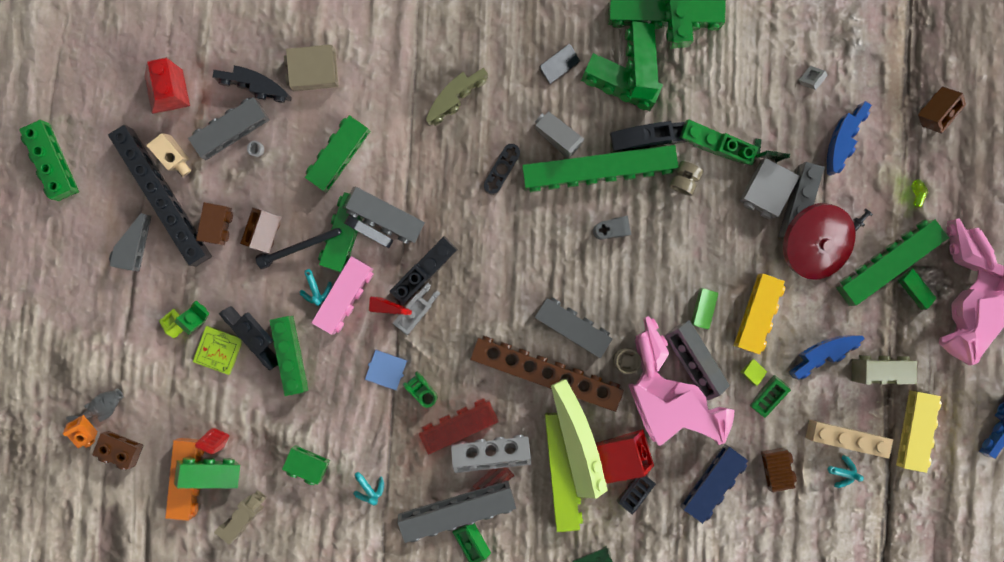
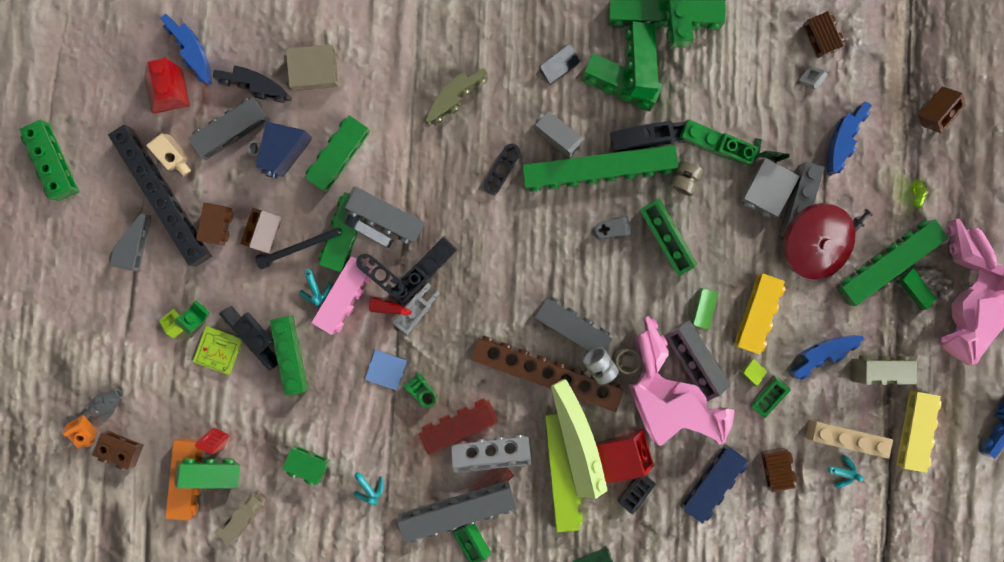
(192, 50): none -> blue slope
(280, 149): none -> dark blue slope
(388, 288): none -> black beam
(600, 365): none -> light grey wheel
(668, 237): none -> green brick
(823, 34): none -> reddish brown brick

